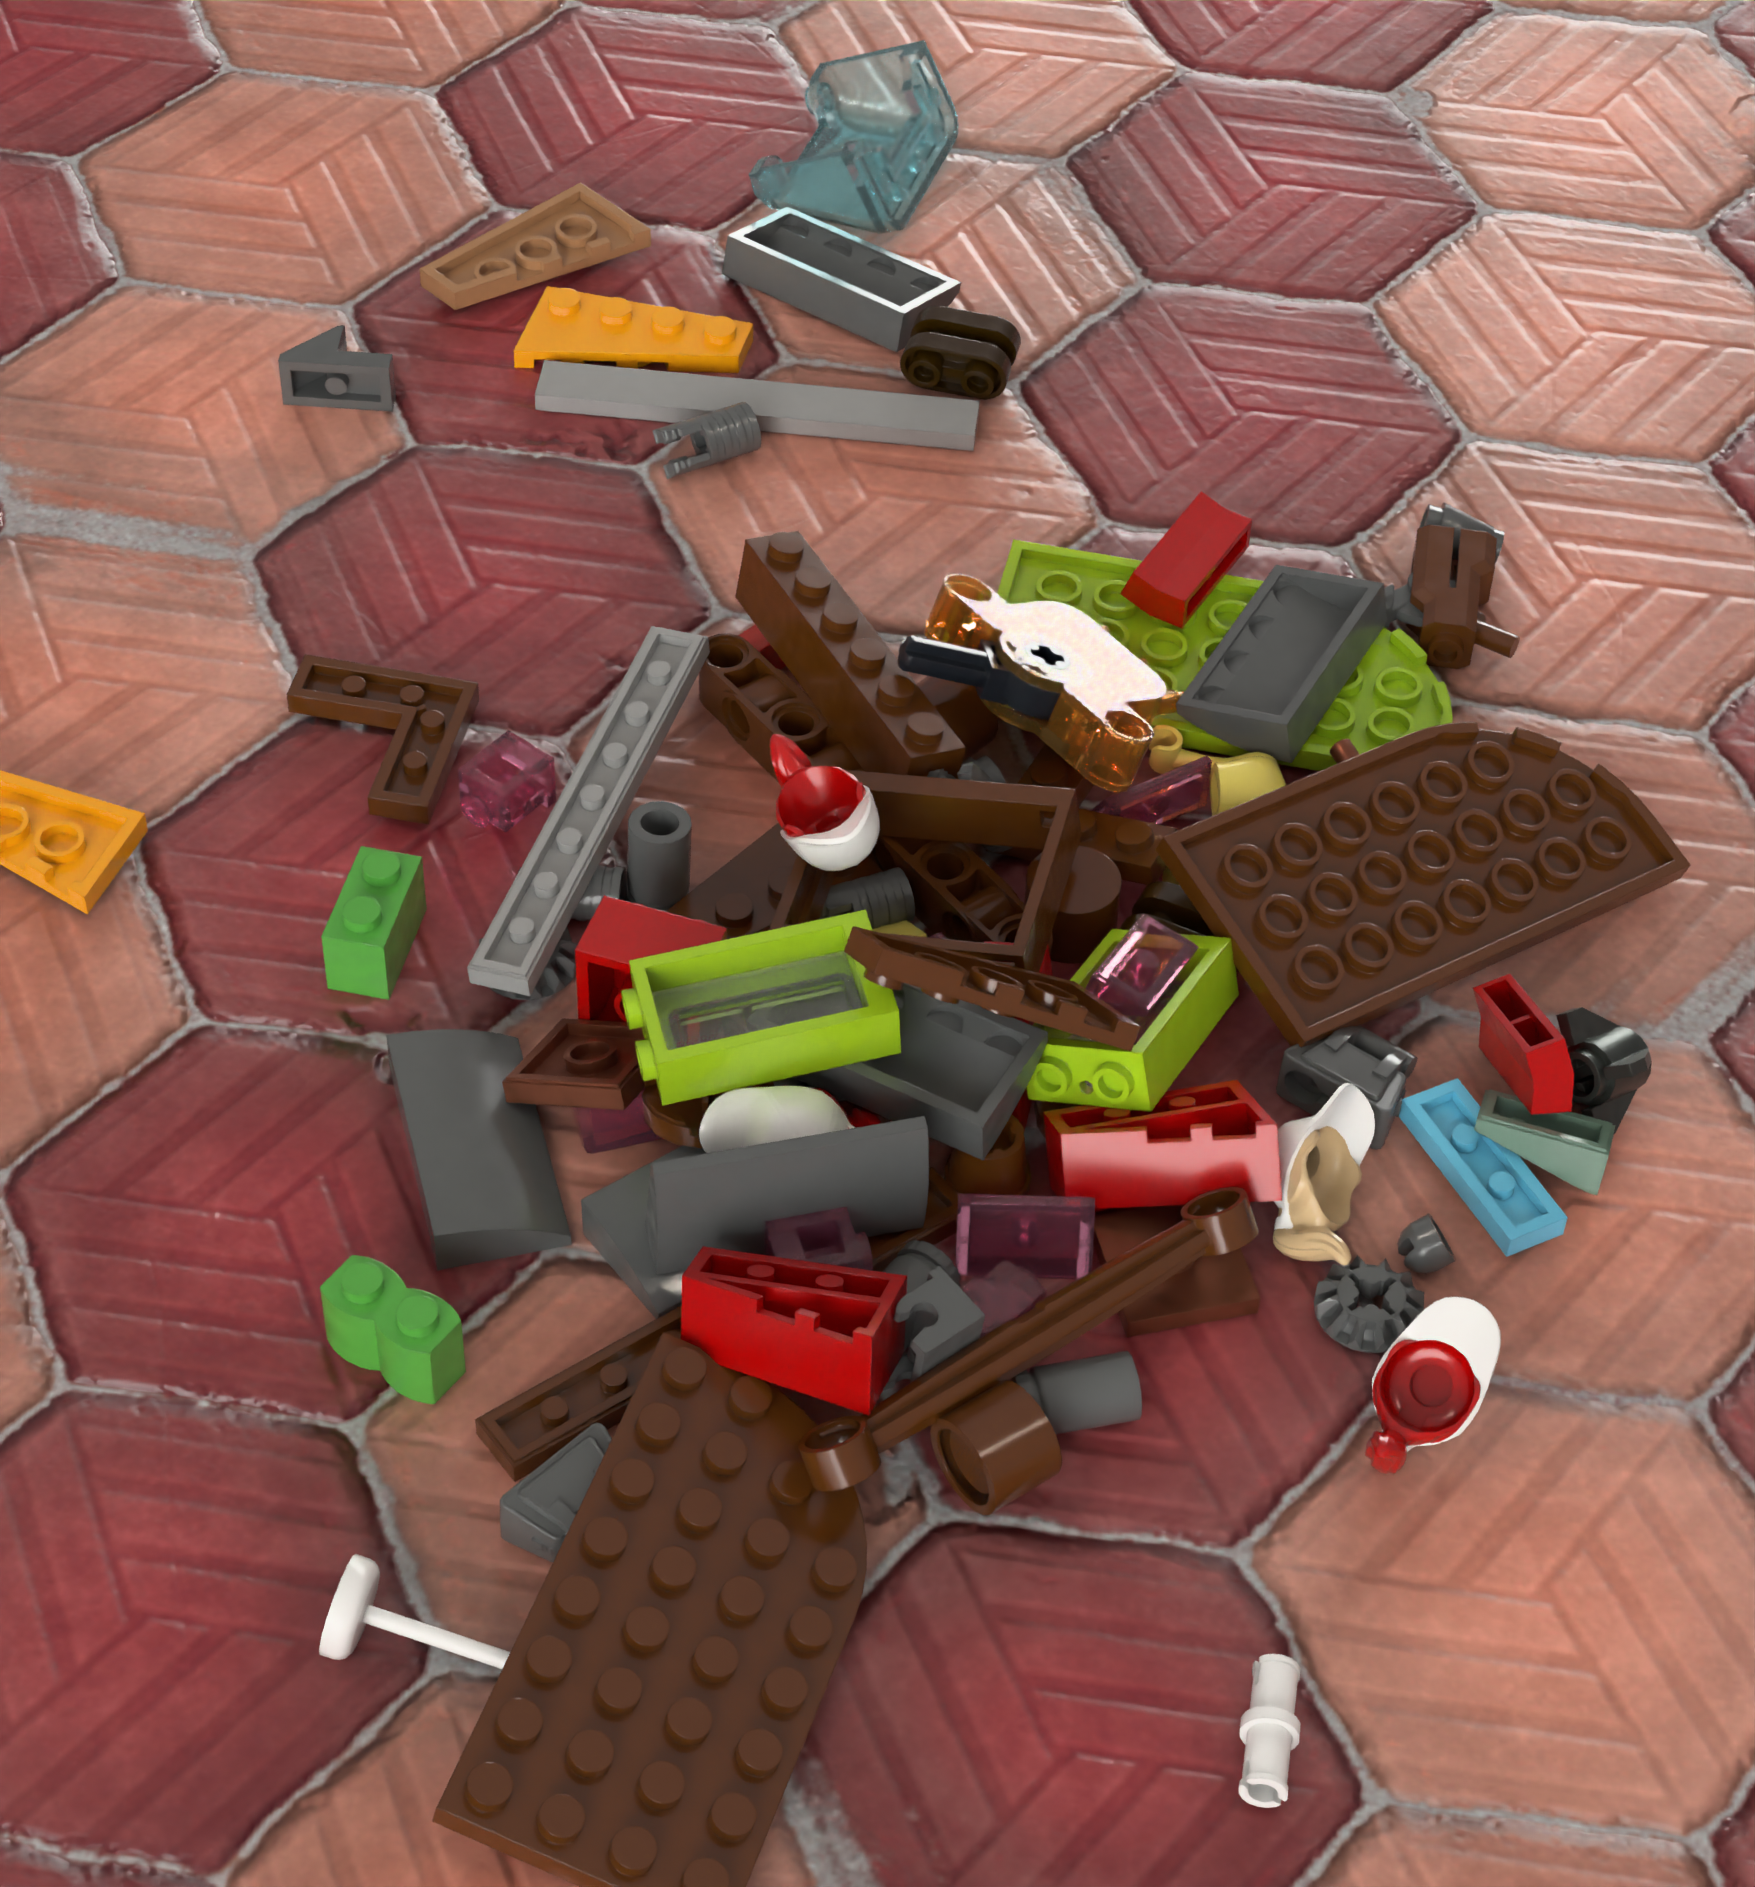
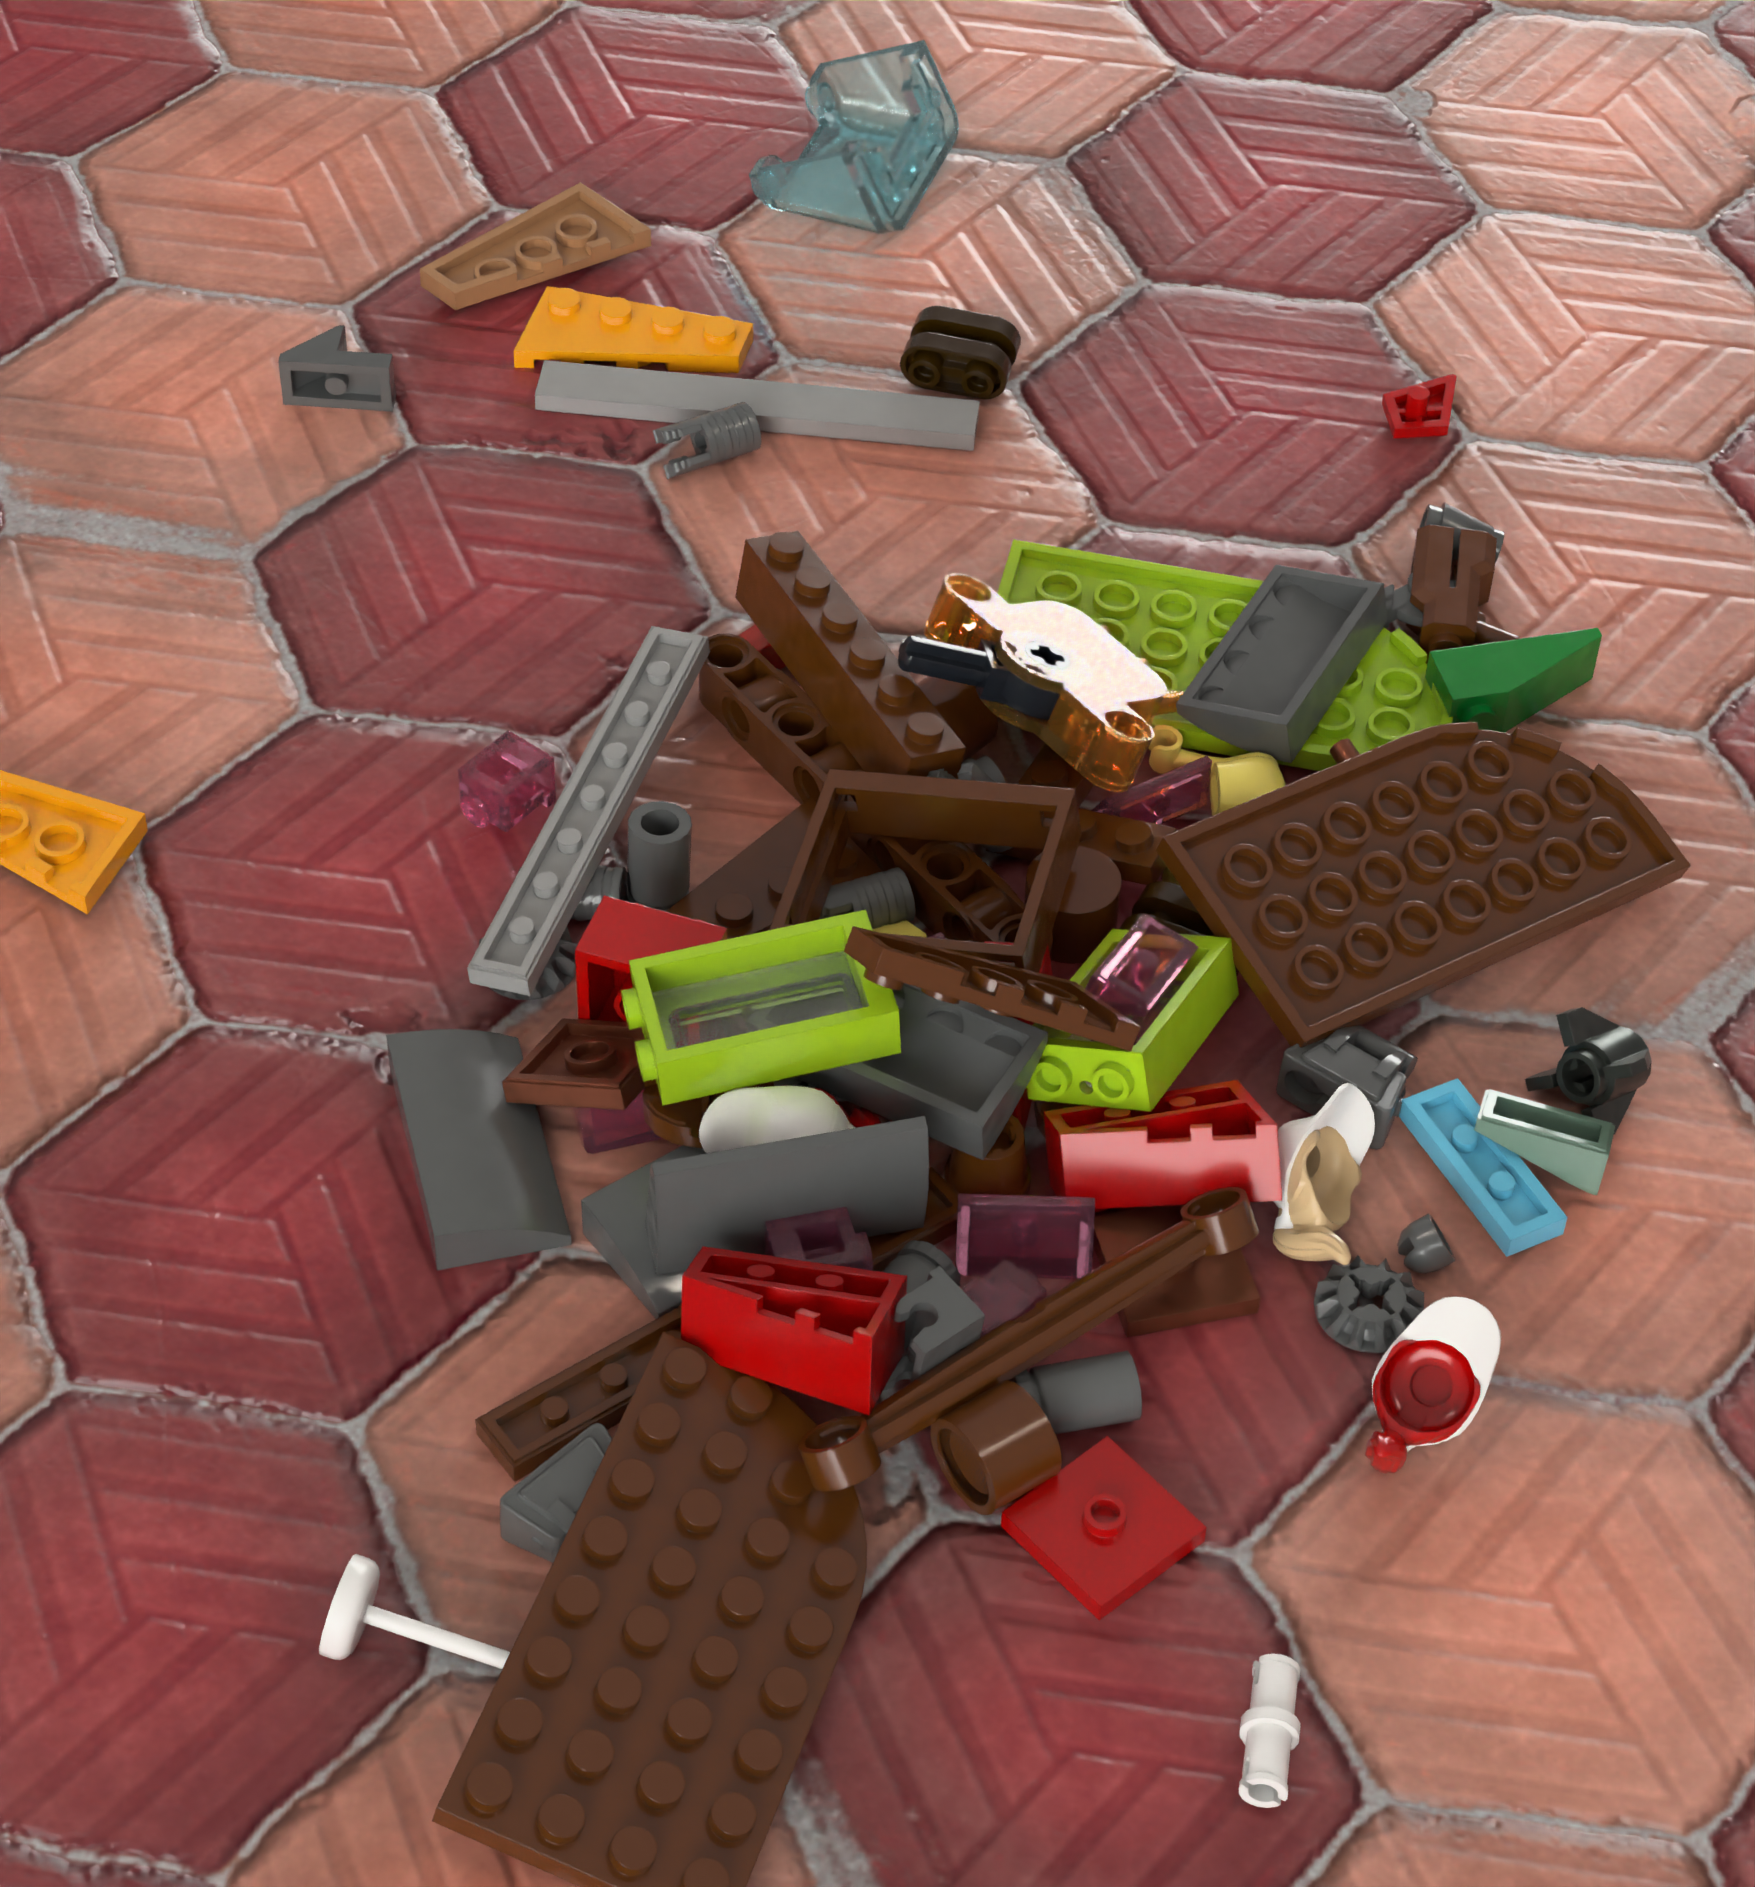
(374, 922): bright green brick -> none
(393, 1329): bright green brick -> none
(423, 709): reddish brown plate -> none
(822, 809): red hair -> none
(836, 276): dark grey slope -> none
(1103, 1527): none -> red plate
(1189, 561): red piece -> none
(1420, 408): none -> red piece
(1511, 678): none -> green slope
(1524, 1046): red piece -> none

